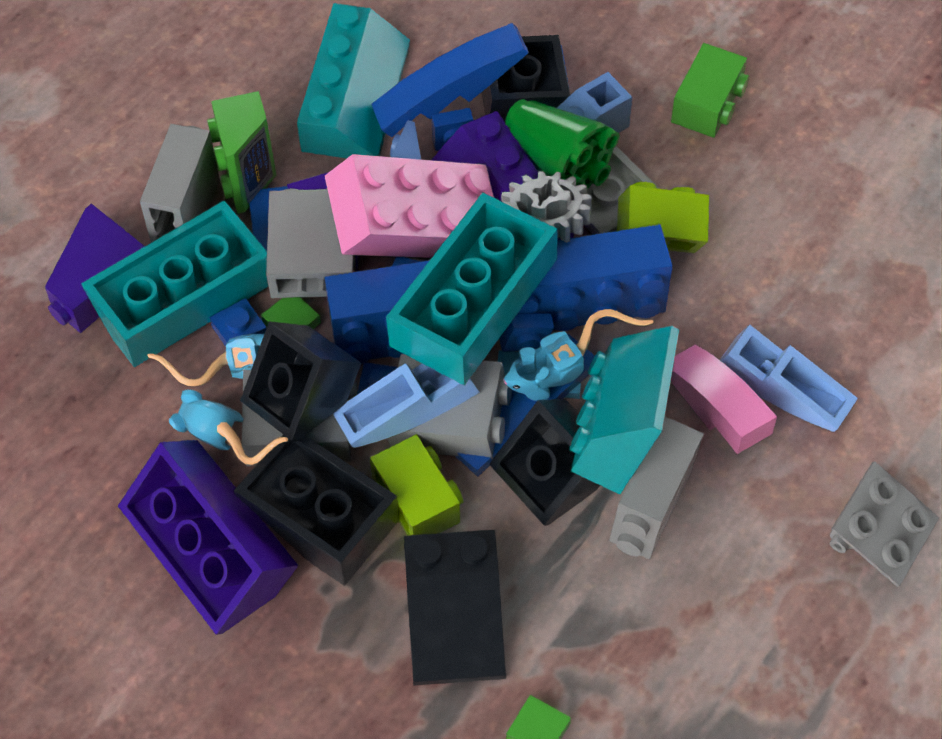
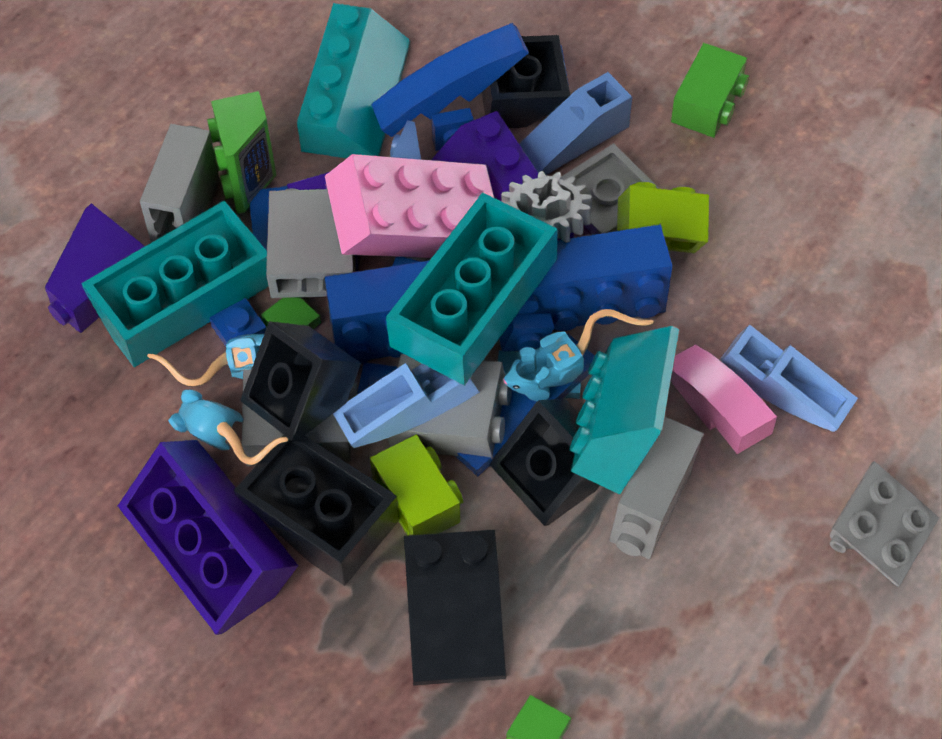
(563, 141): green cone -> none

